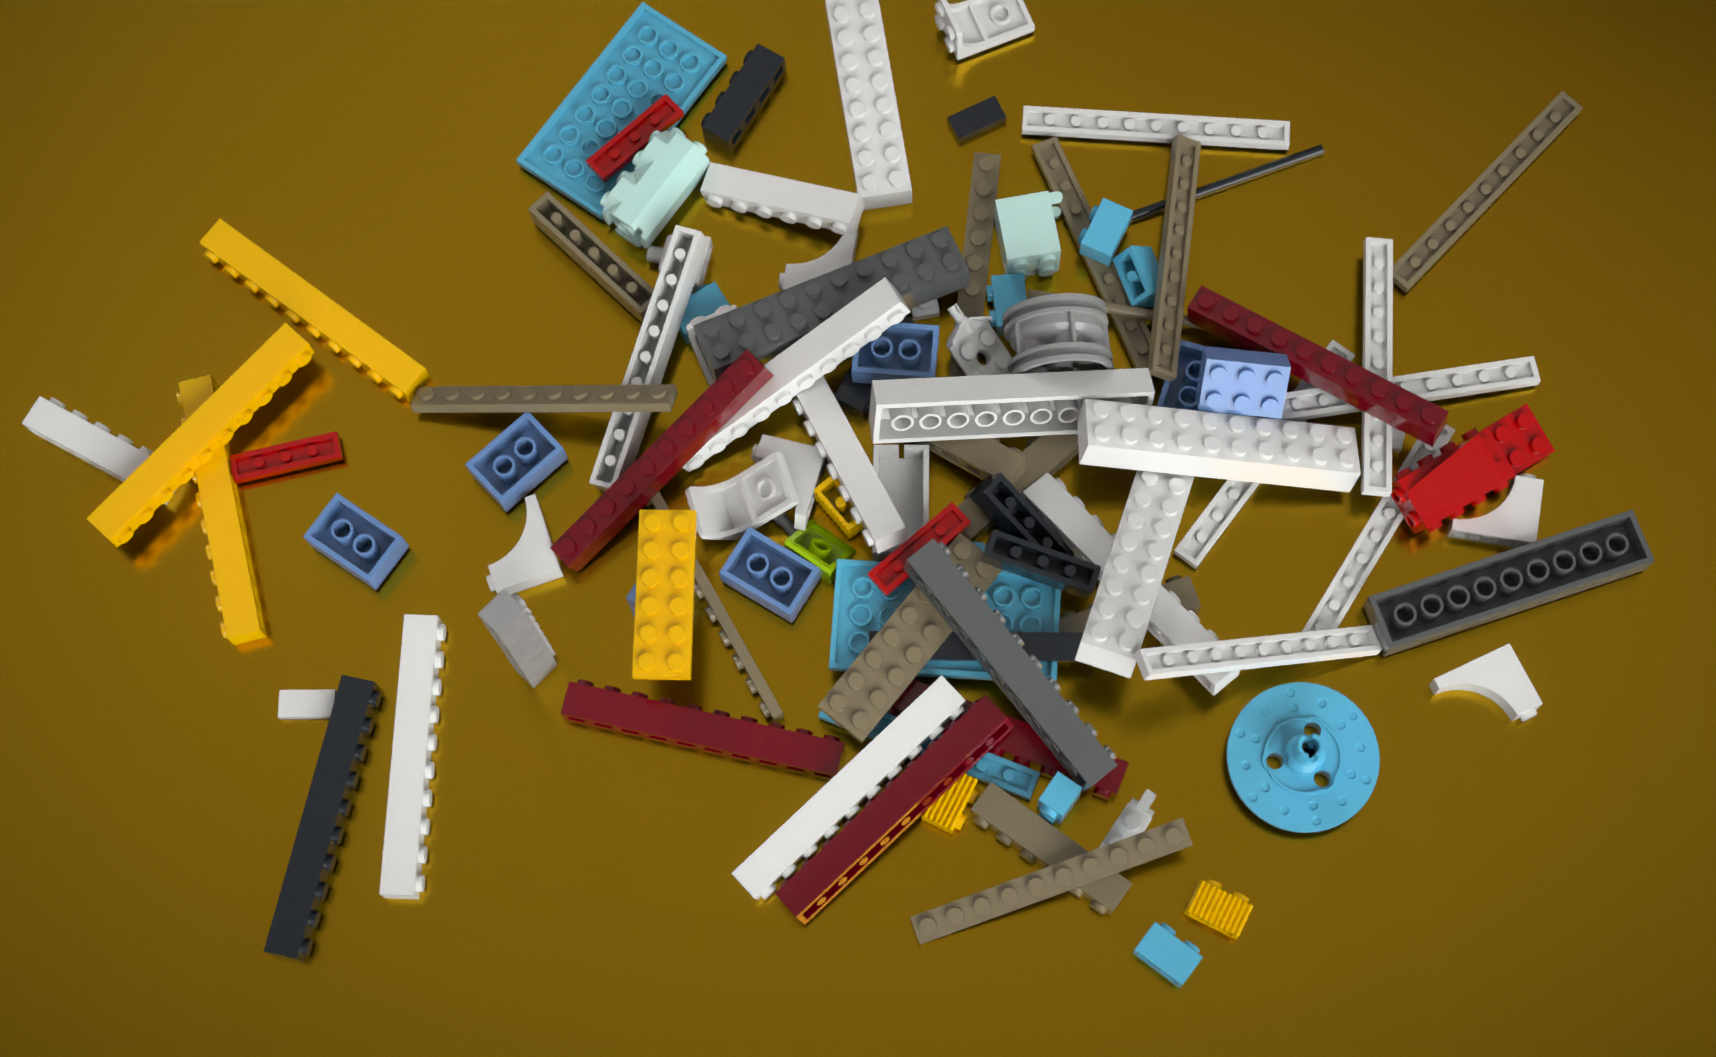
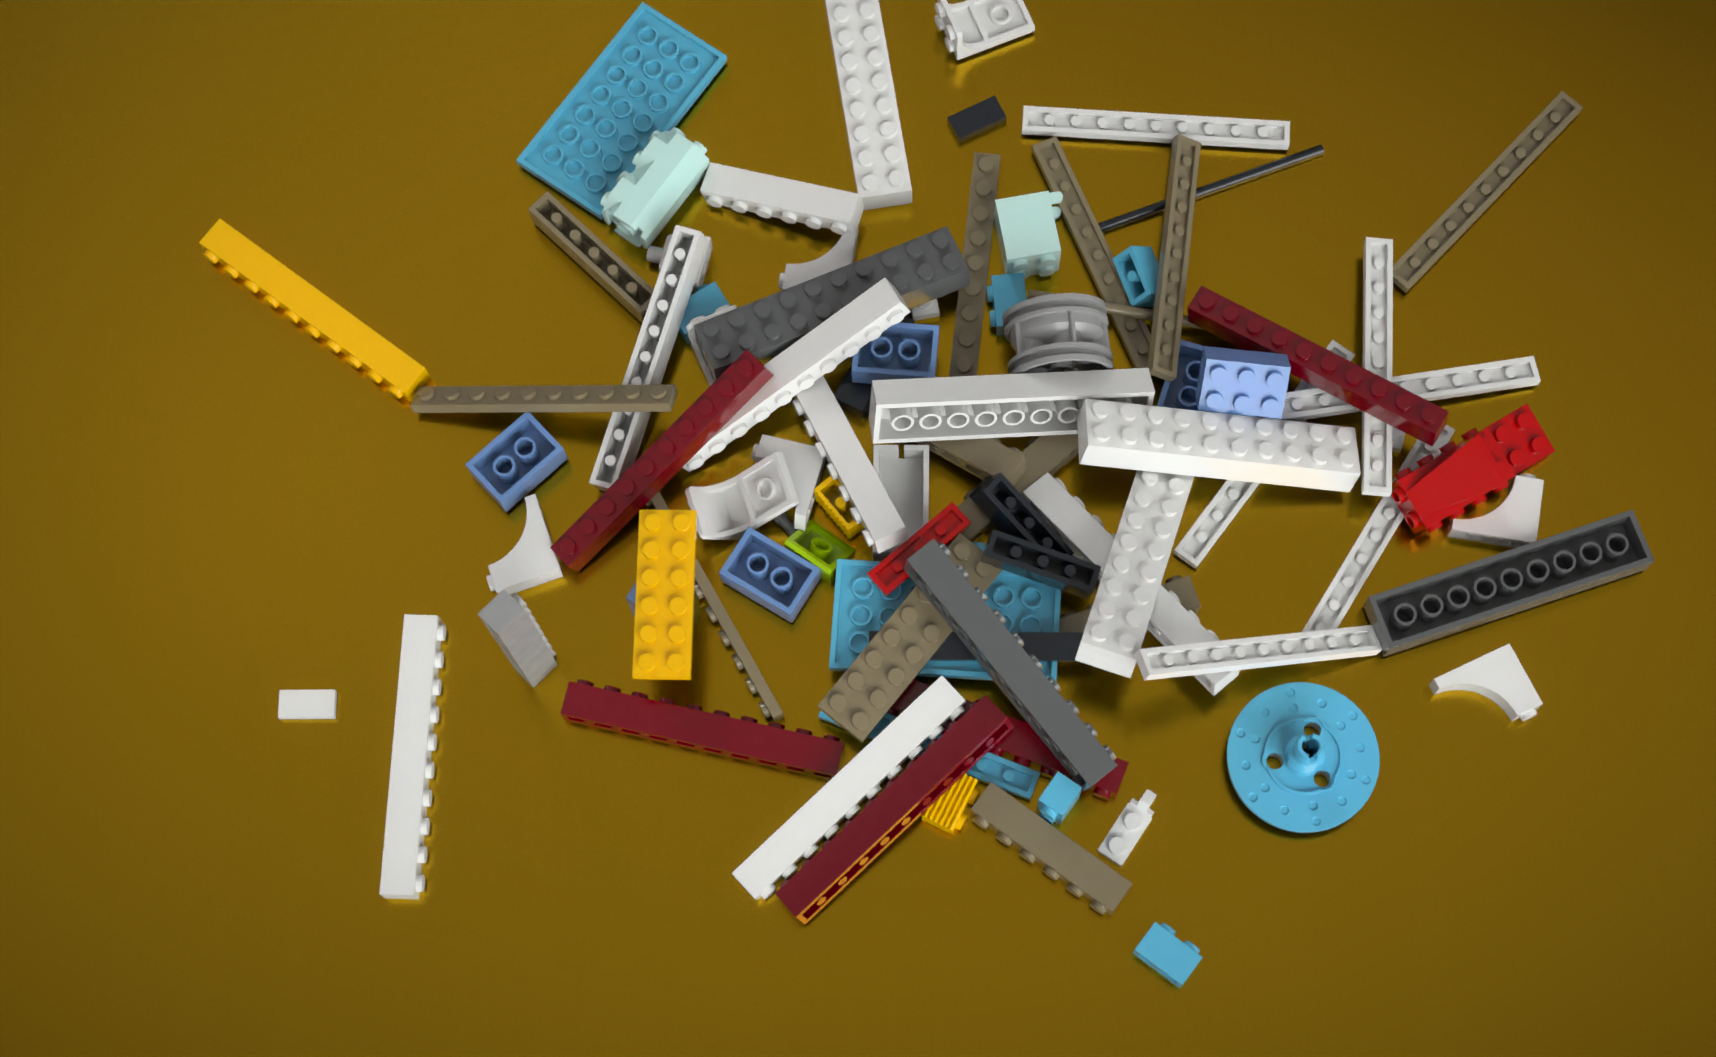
(85, 440): white brick -> none
(201, 435): yellow brick -> none
(225, 530): yellow brick -> none
(286, 457): red plate -> none
(322, 819): black brick -> none
(356, 541): medium blue brick -> none
(634, 137): red plate -> none
(743, 97): black brick -> none
(976, 336): white plate -> none
(1051, 881): dark tan plate -> none
(1105, 231): medium azure brick -> none
(1218, 908): yellow brick -> none

